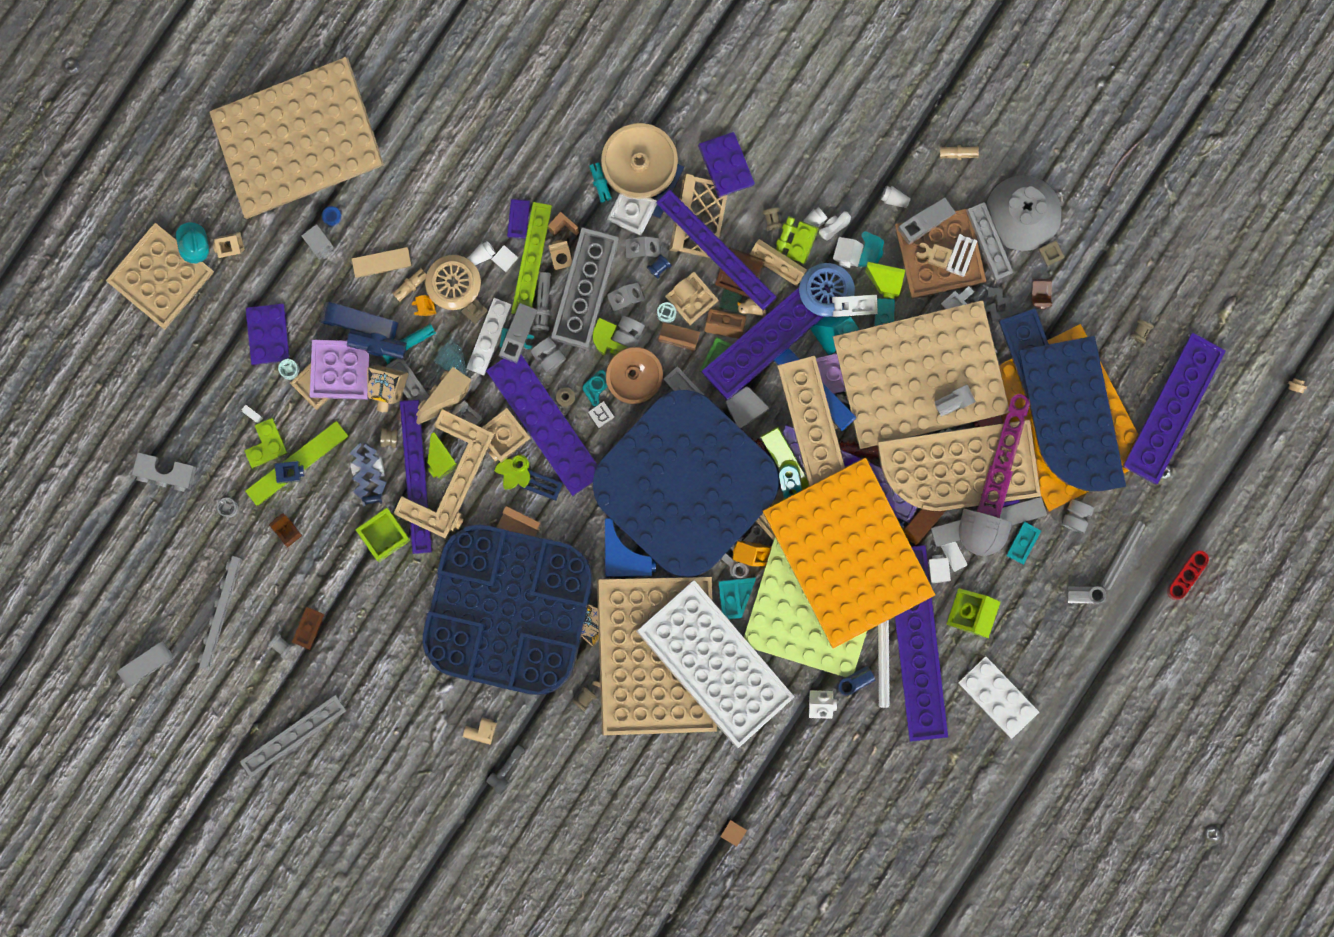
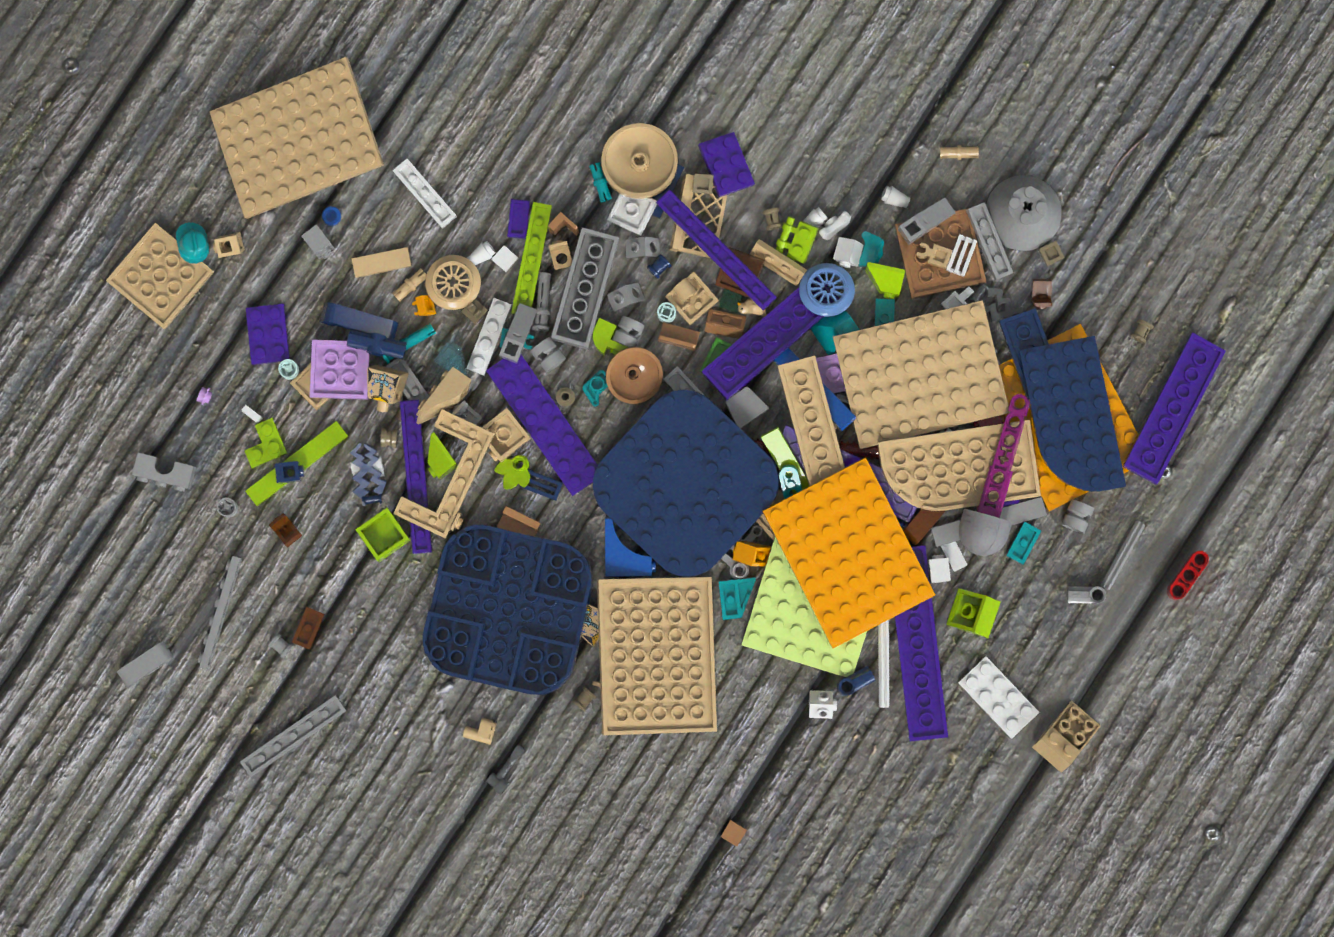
(204, 395): none -> lavender plate
(424, 193): none -> white plate
(601, 414): white tile -> none
(702, 183): none -> dark tan plate
(715, 664): white plate -> none
(855, 305): white plate -> none
(957, 399): light grey piece -> none
(1066, 736): none -> tan slope
(1297, 385): tan plate -> none

